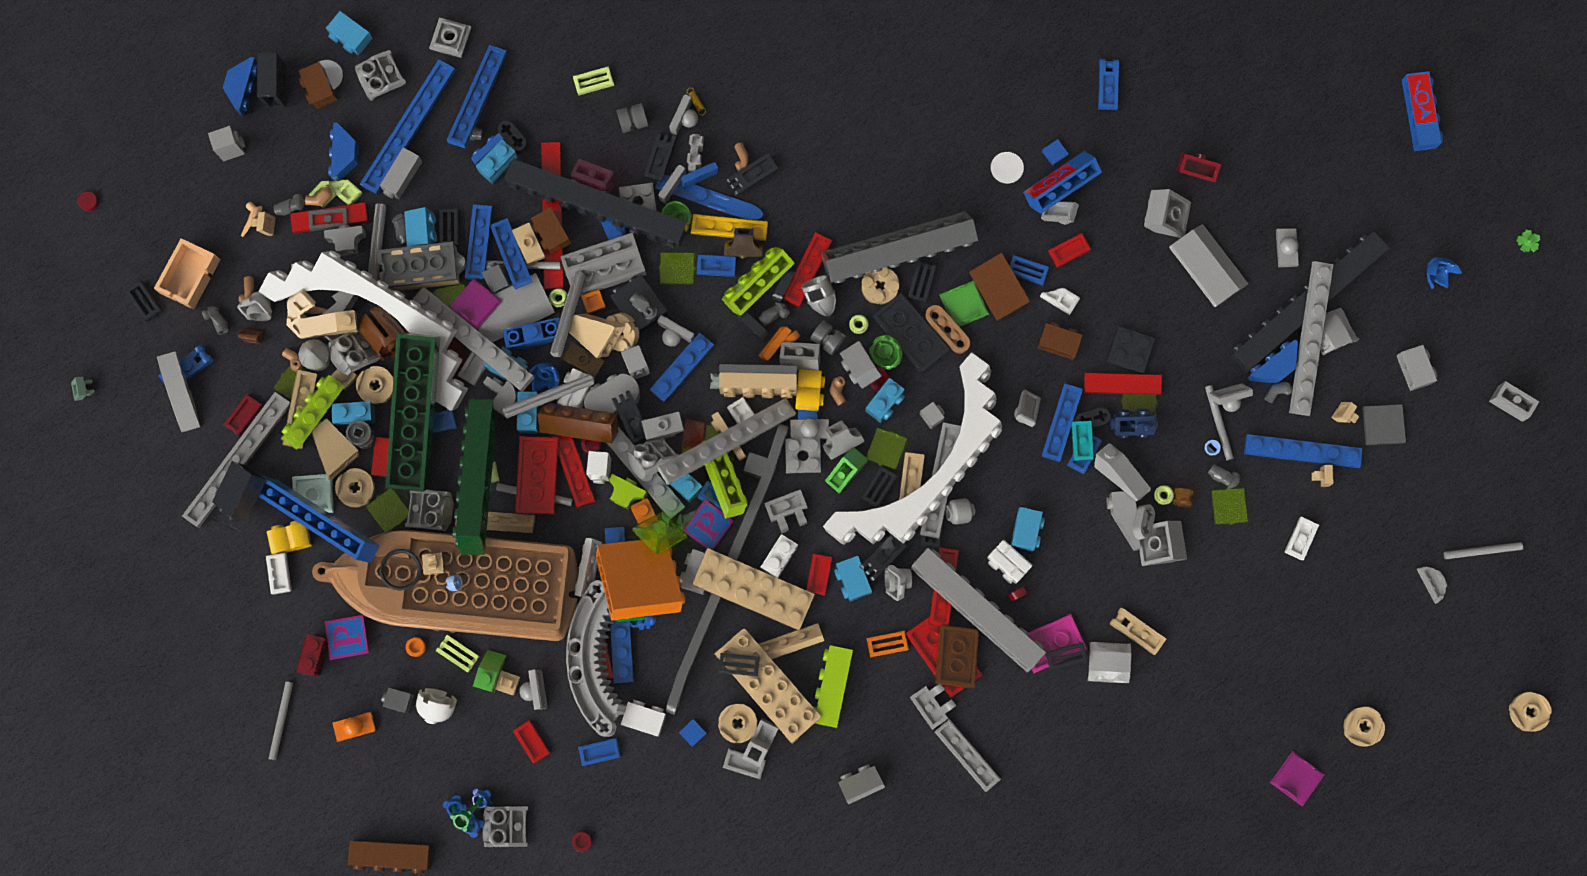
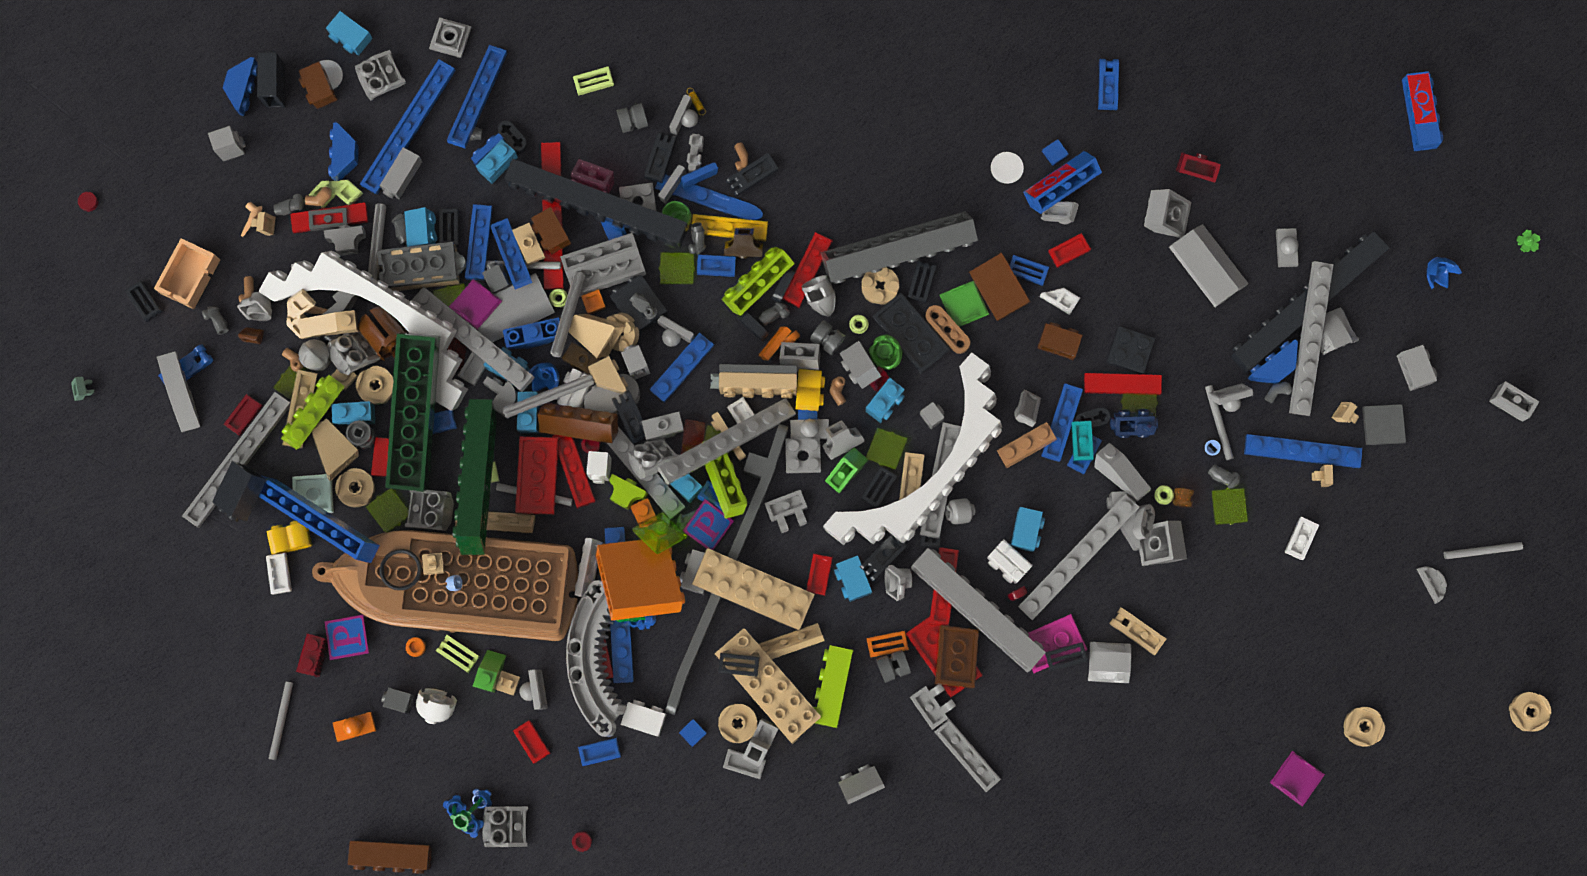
(606, 376): none -> tan slope
(698, 236): none -> dark grey arm
(779, 556): white brick -> none
(887, 669): none -> dark grey wheel
(1026, 445): none -> medium nougat plate
(1078, 557): none -> light grey plate

